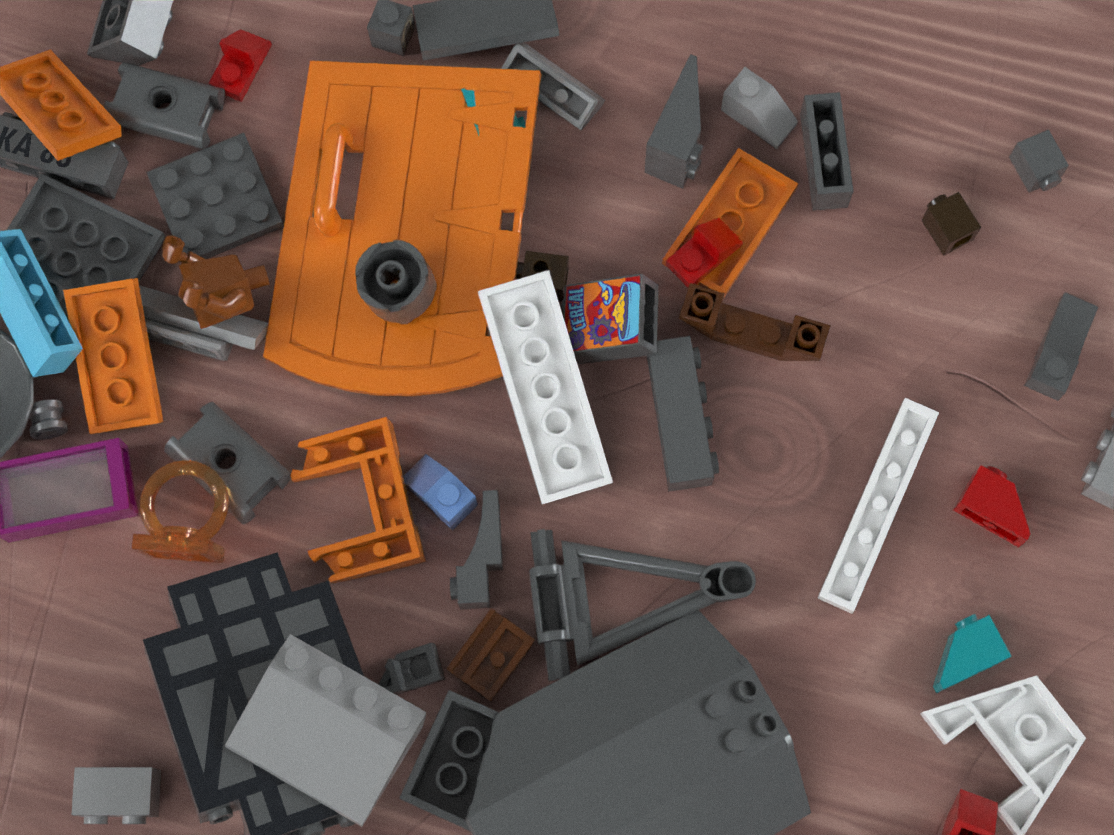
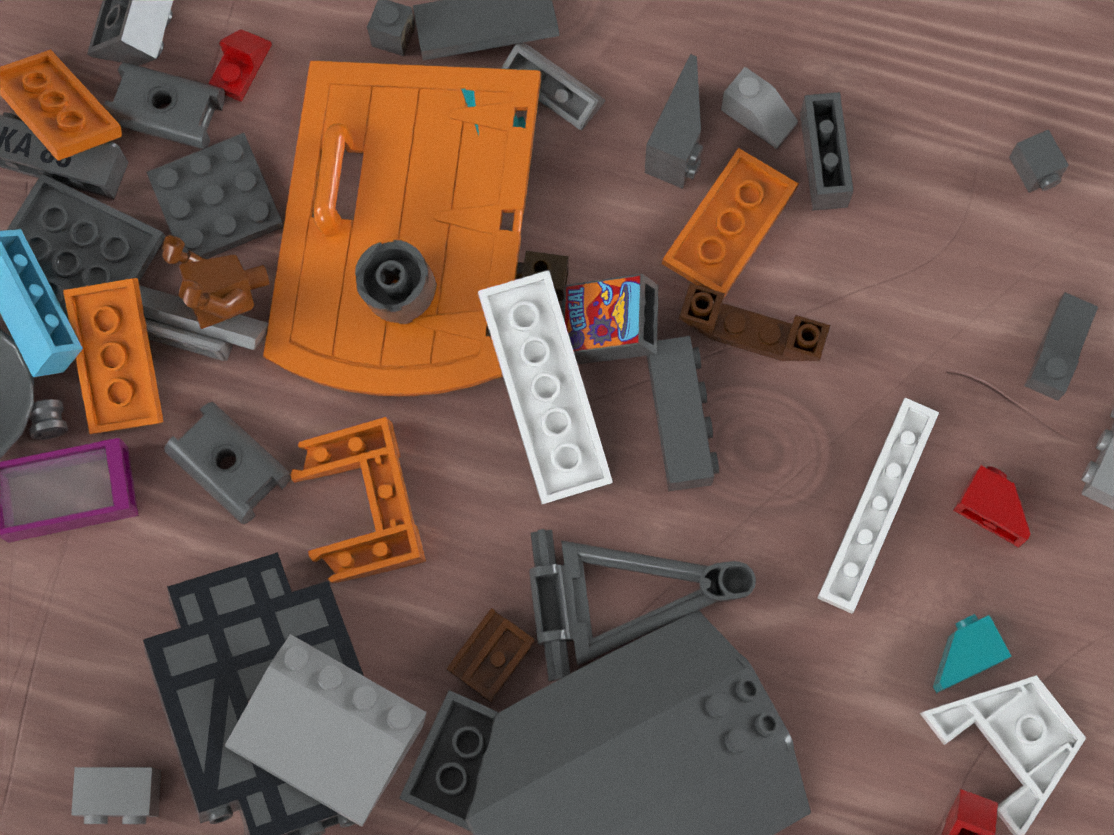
(180, 541): clear orange tile -> none
(413, 669): dark grey slope -> none
(440, 491): medium blue slope -> none
(472, 579): dark grey slope -> none
(704, 252): red slope -> none
(950, 222): dark brown brick -> none

